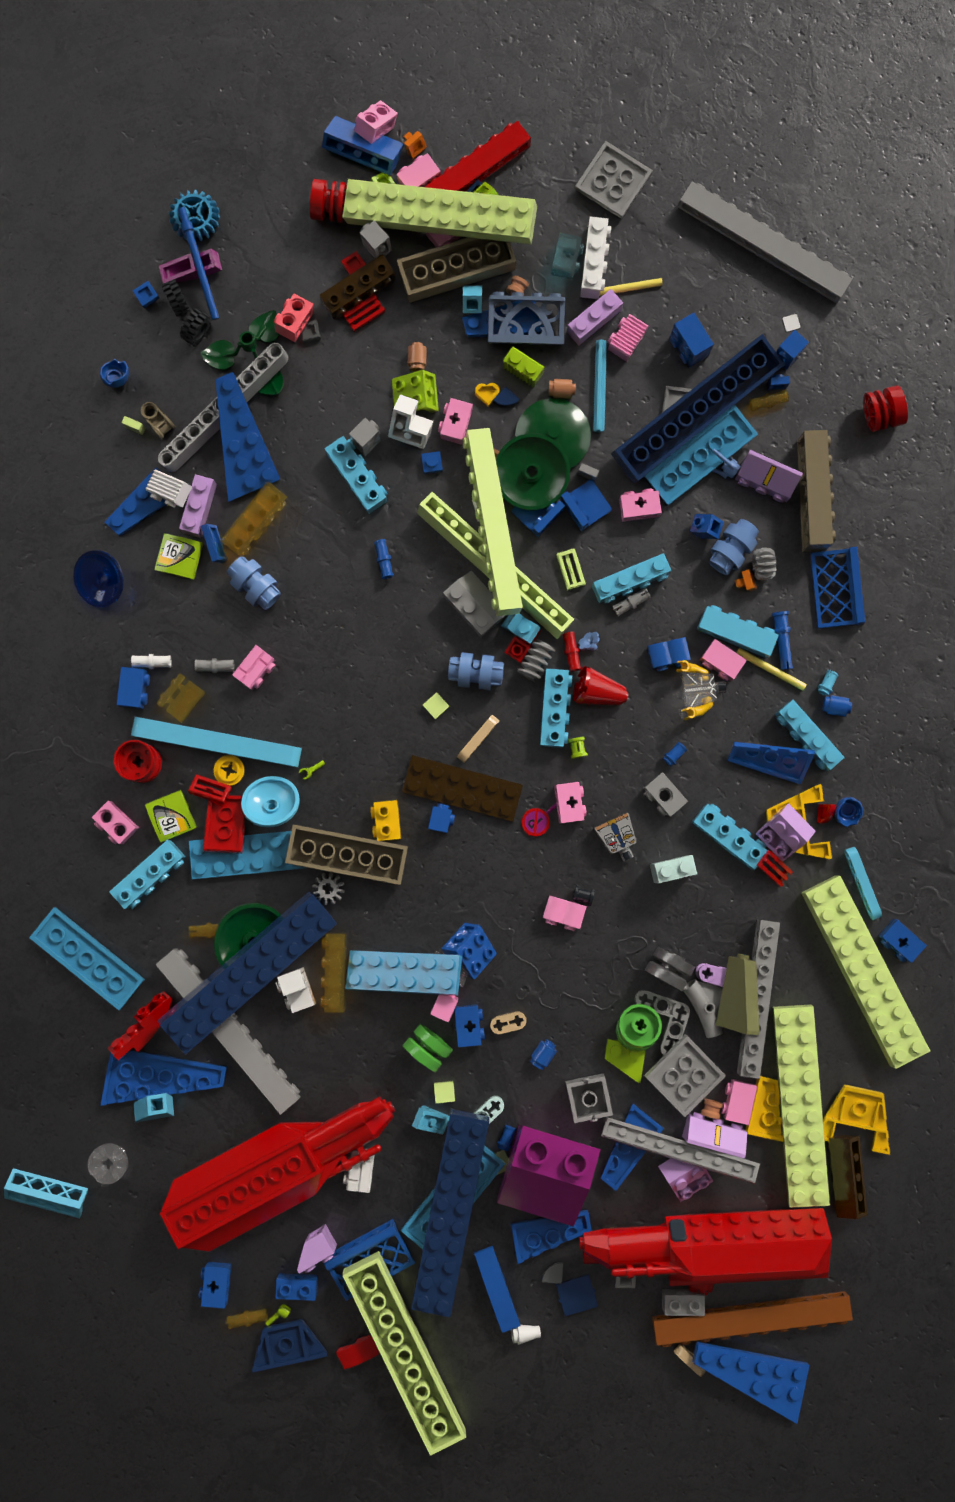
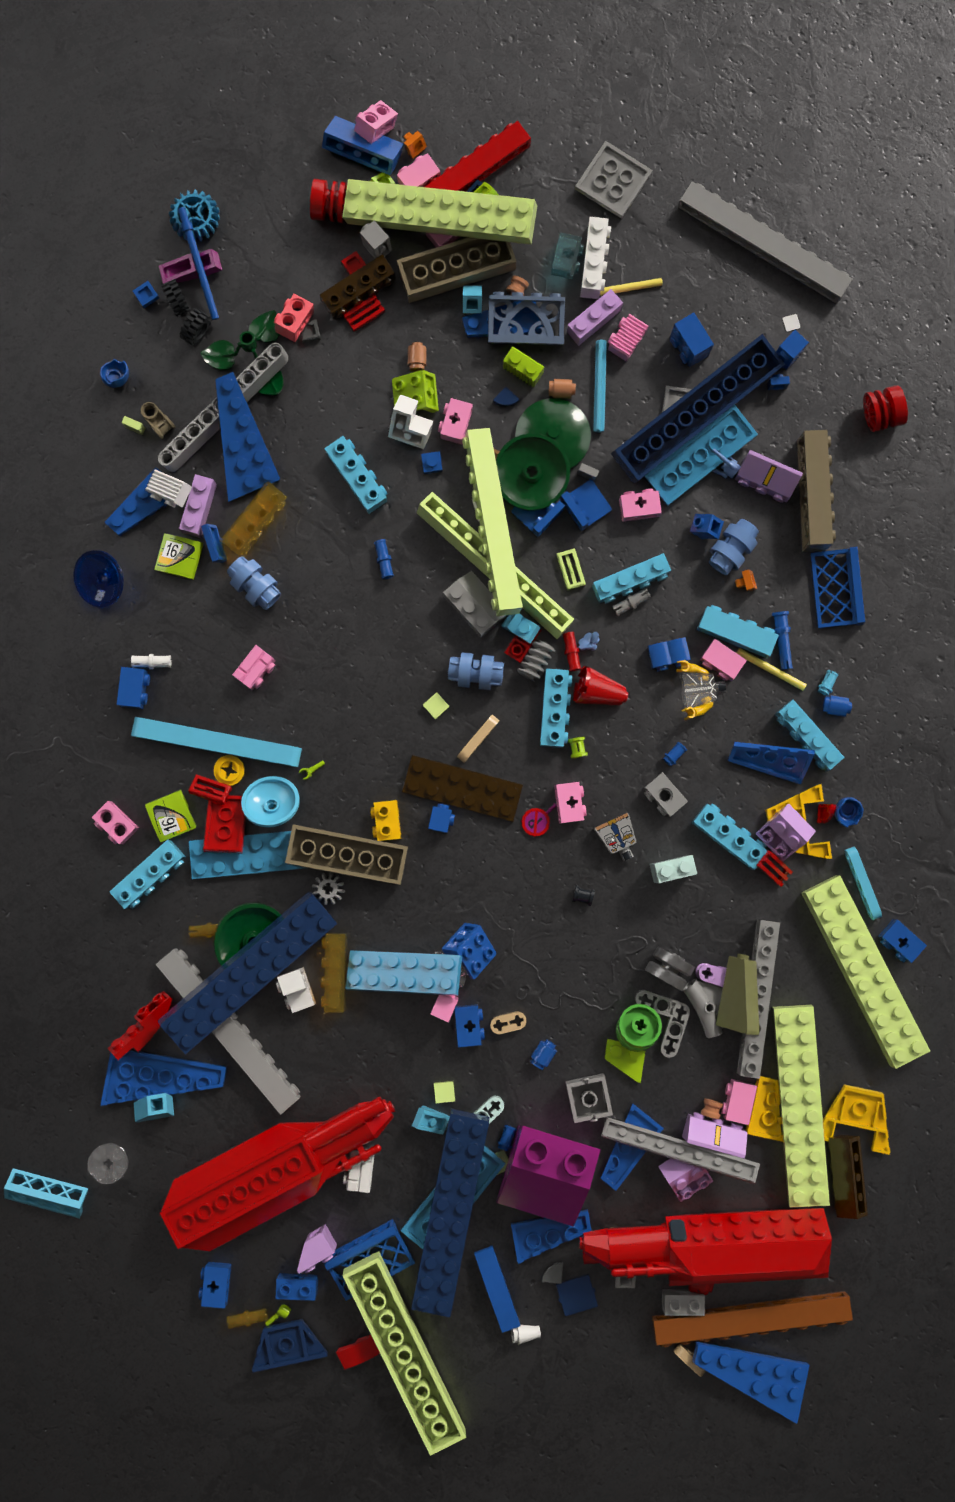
(87, 958): dark azure plate -> none
(127, 759): red wheel -> none
(185, 700): clear yellow plate -> none
(214, 665): light grey pin -> none
(365, 436): light grey brick -> none
(425, 1050): bright green wheel -> none
(487, 393): yellow tile -> none
(564, 912): bright pink brick -> none
(685, 1075): light grey plate -> none
(764, 563): light grey gear -> none
(769, 400): clear yellow pin -> none

